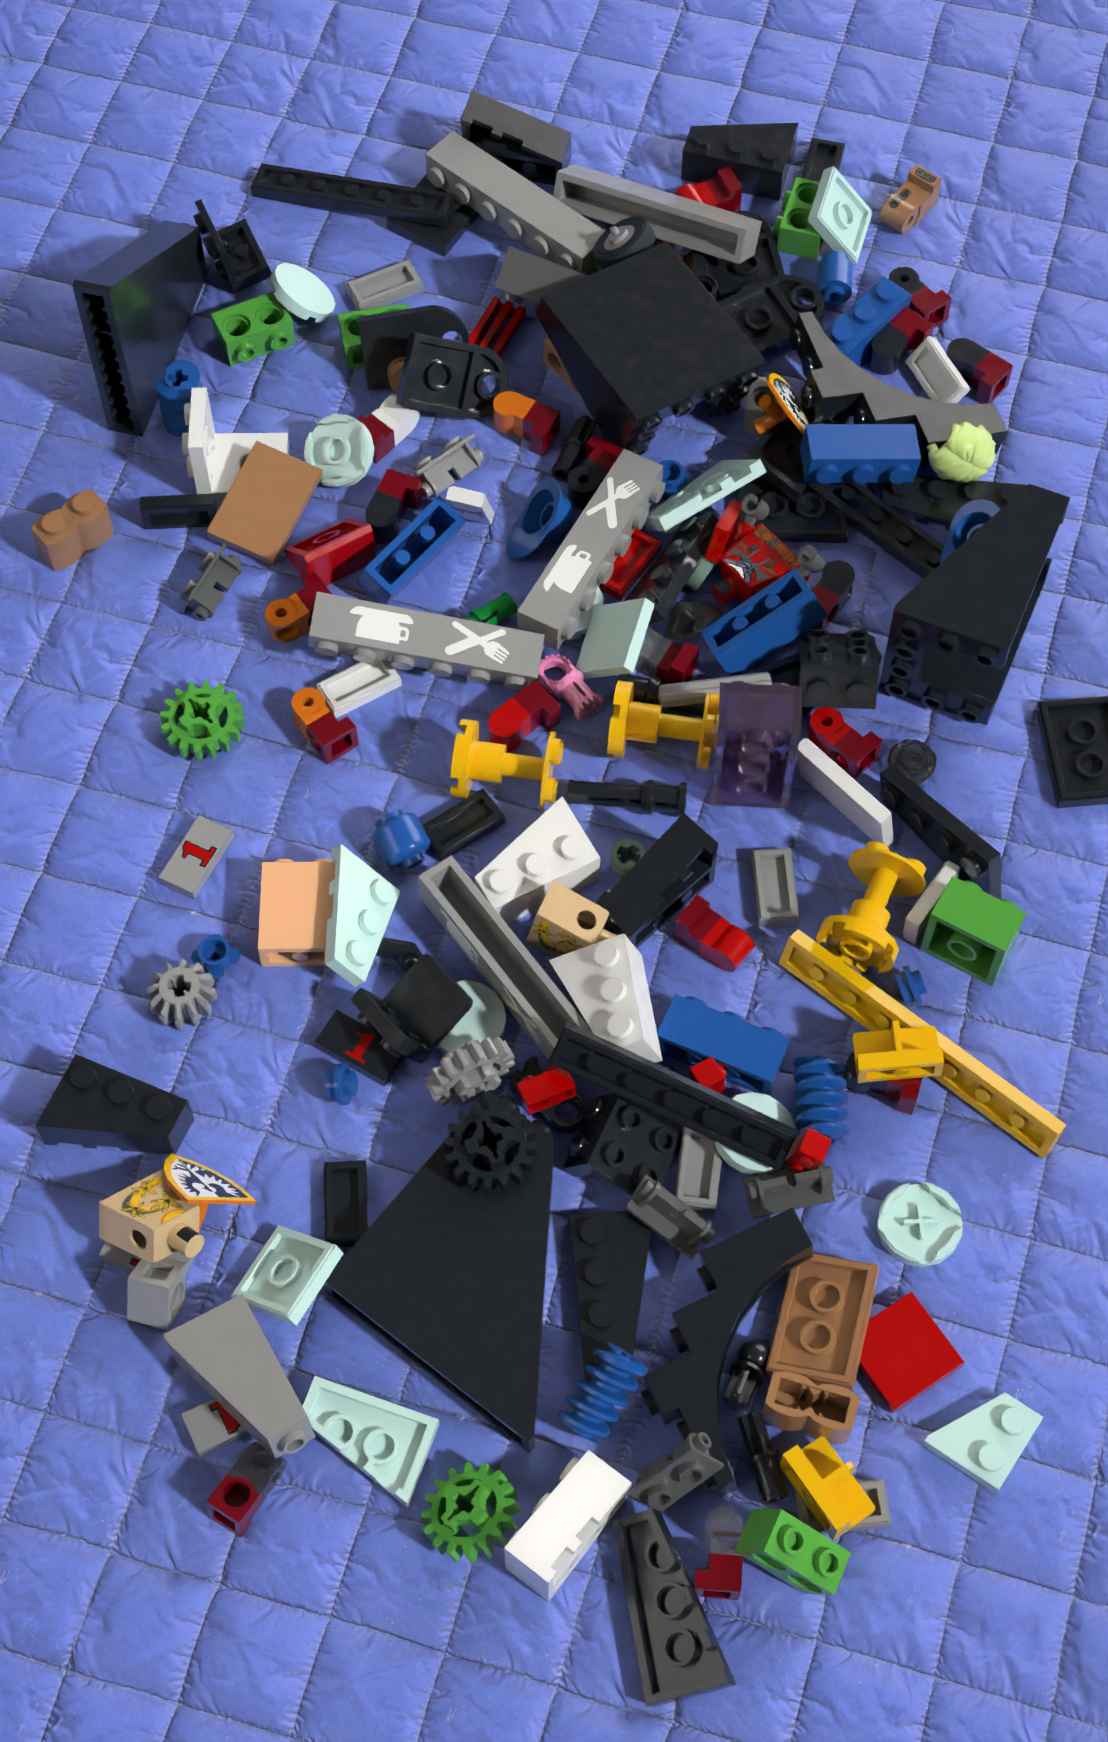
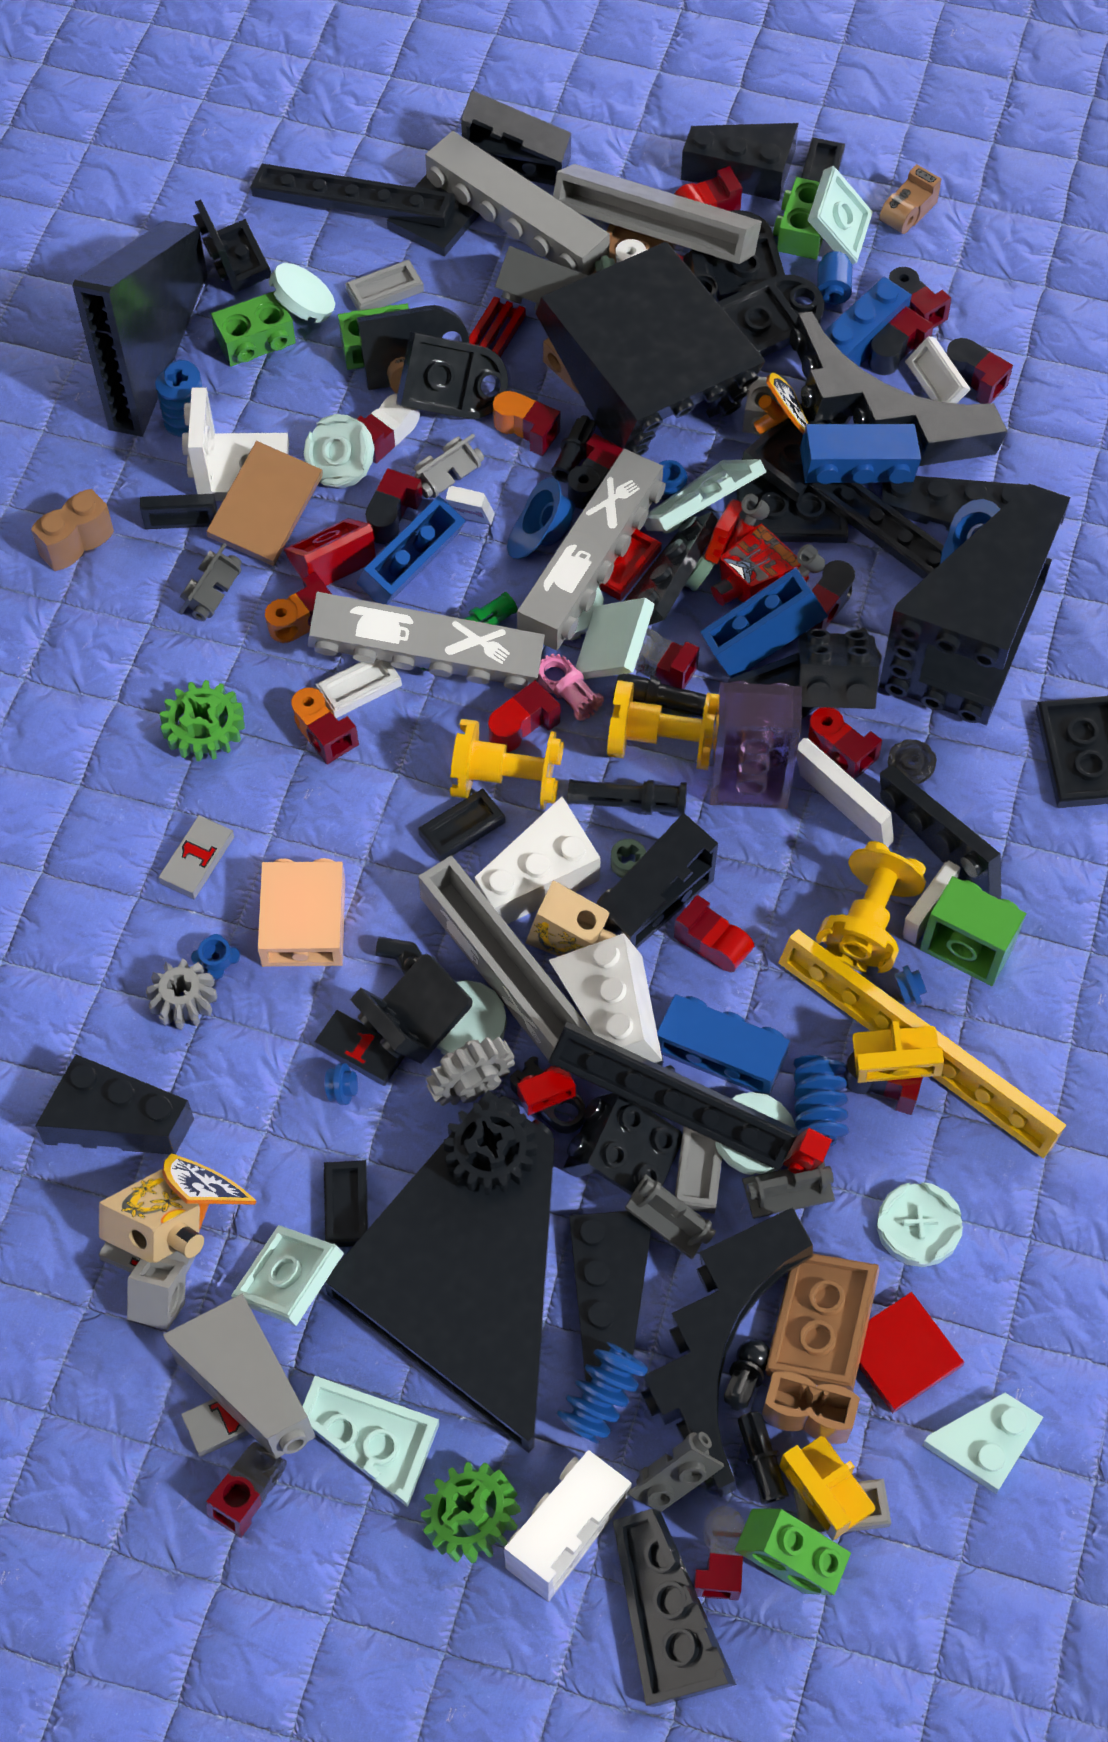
(359, 916): light aqua wing -> none
(401, 840): blue head -> none
(623, 241): black wheel -> none
(690, 619): clear smoke brick -> none
(695, 691): light grey axle -> none
(709, 1074): red piece -> none
(774, 887): light grey tile -> none
(964, 455): yellowish green hair -> none

